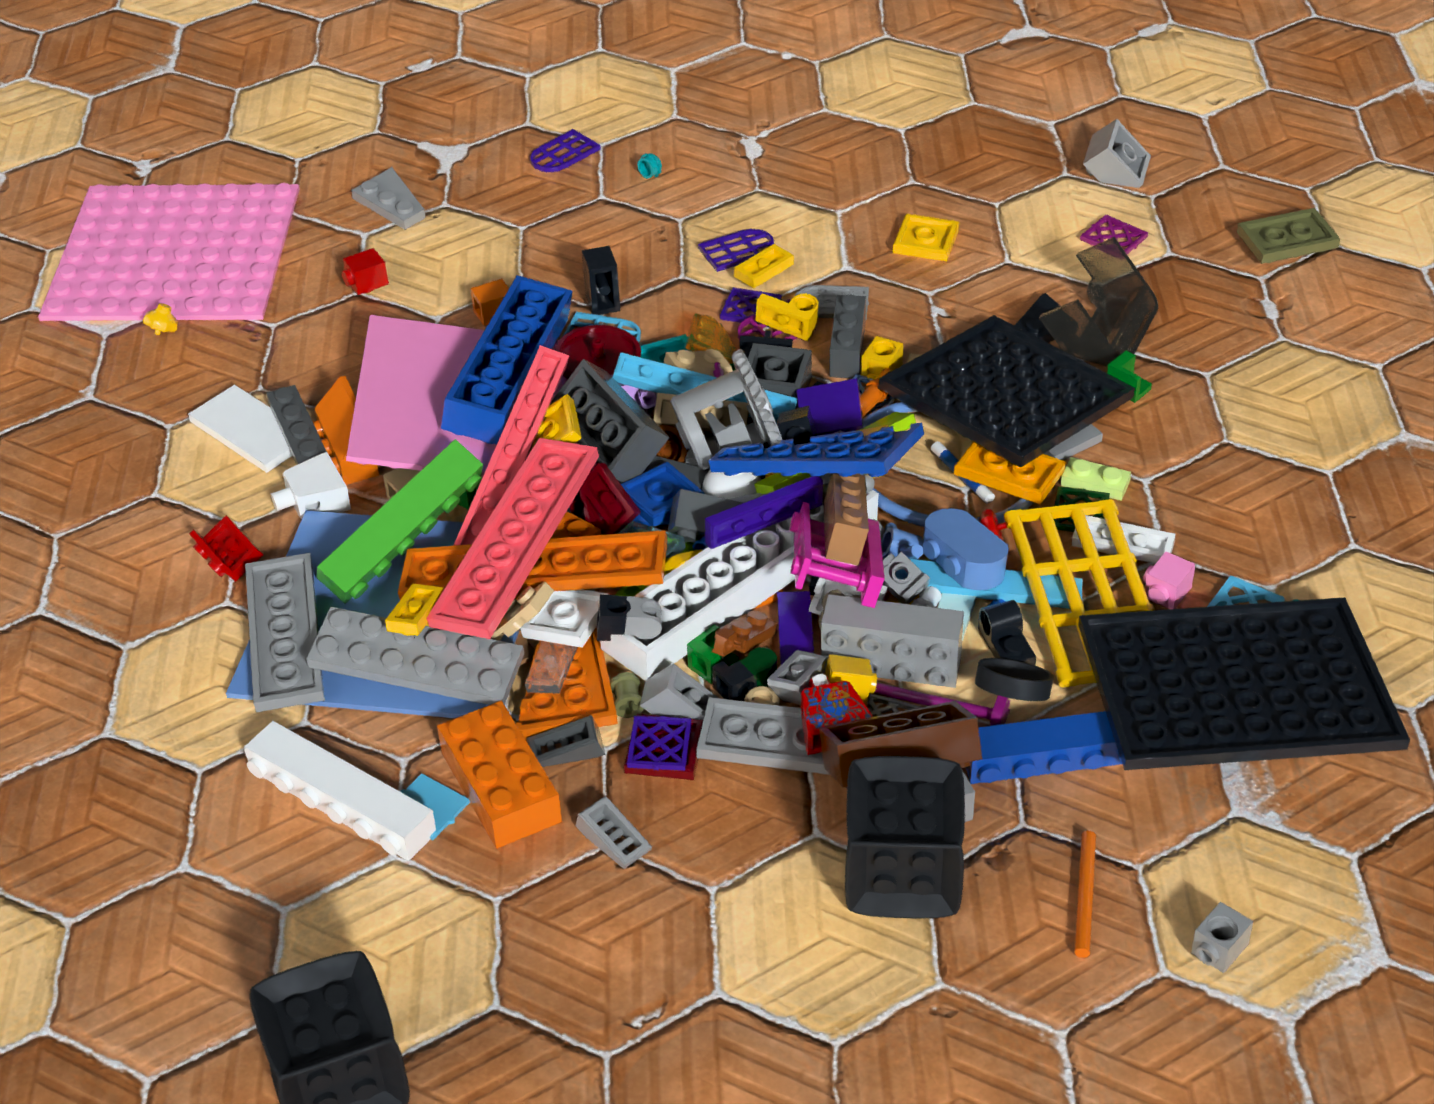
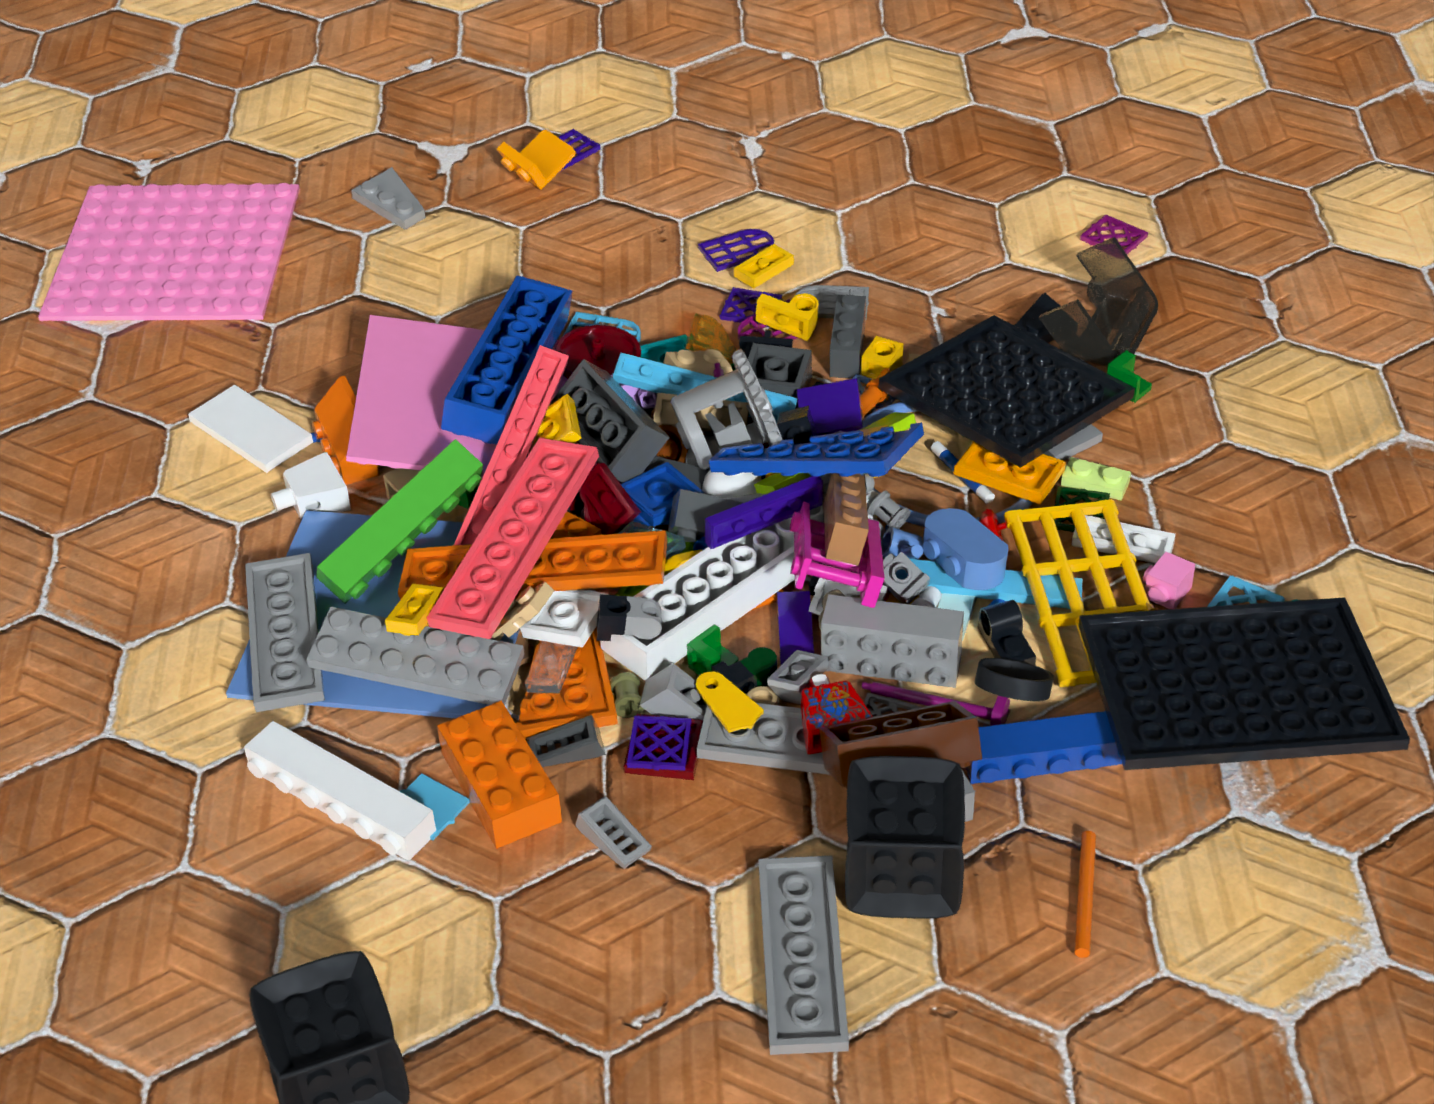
(161, 319): yellow piece -> none
(227, 548): red bracket -> none
(295, 423): dark grey plate -> none
(365, 271): red brick -> none
(487, 299): orange brick -> none
(539, 159): none -> light orange bracket
(601, 280): black brick -> none
(649, 165): teal plate -> none
(728, 702): none -> yellow piece
(744, 633): dark orange hinge -> none
(802, 956): none -> light grey plate
(853, 670): yellow brick -> none
(888, 510): none -> light grey bush
(926, 237): yellow tile -> none
(1116, 157): light grey slope -> none
(1221, 937): light grey brick -> none
(1288, 235): olive plate -> none

